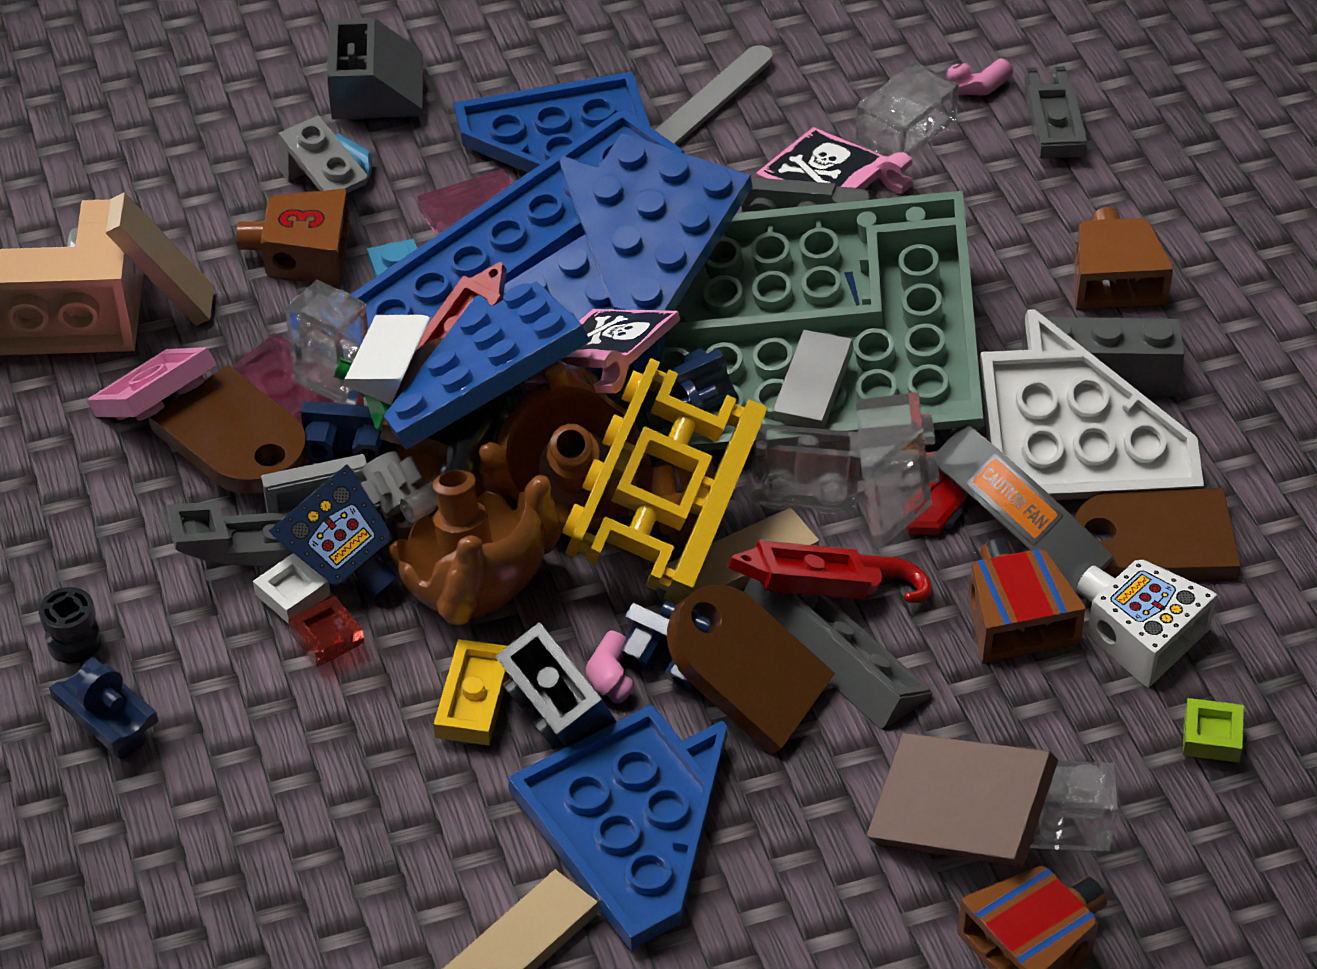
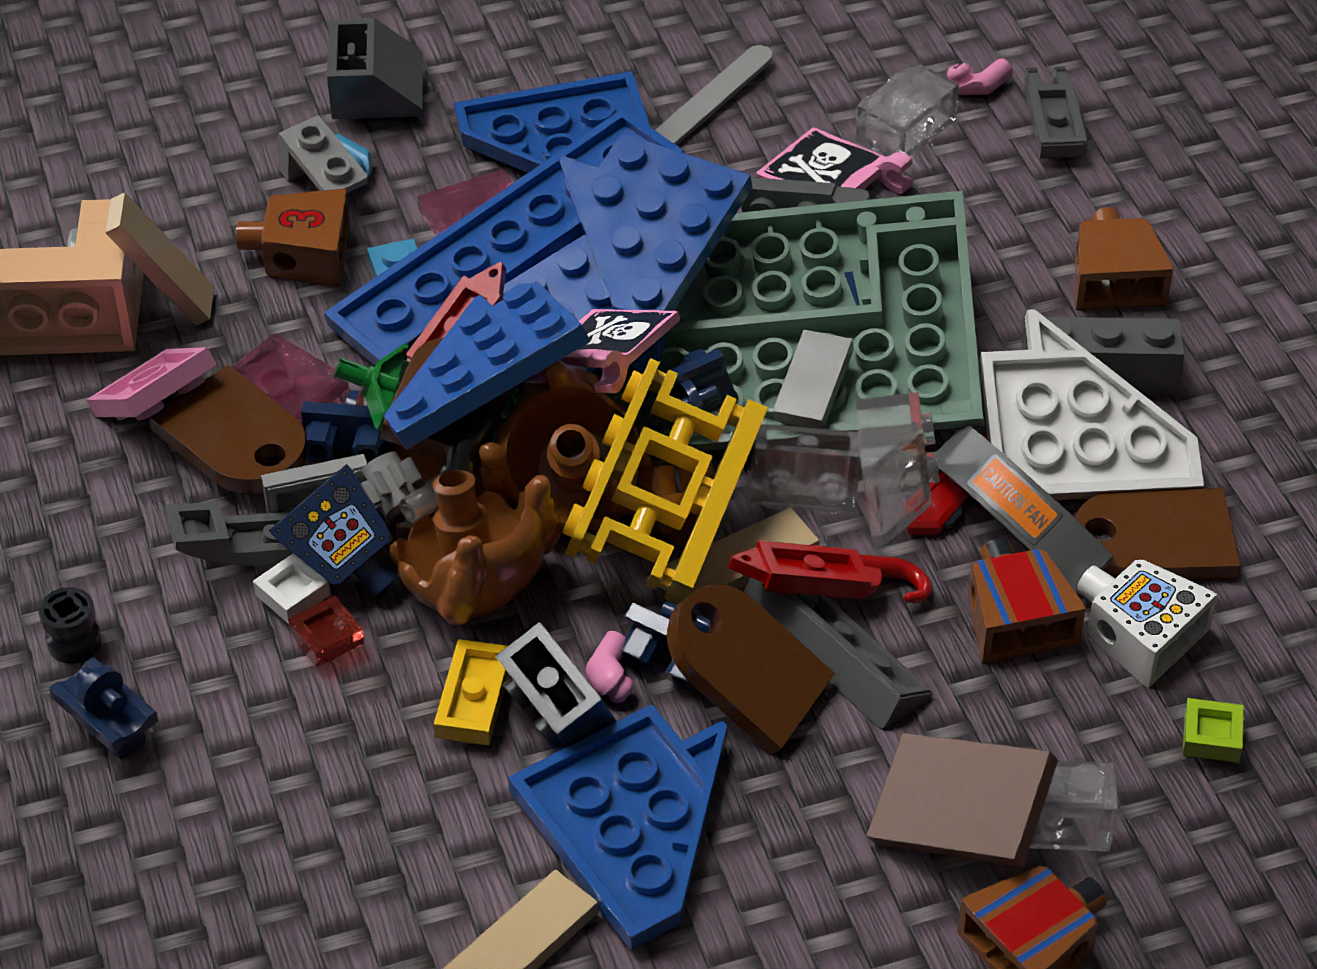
(321, 329): clear brick -> none
(386, 355): white slope -> none

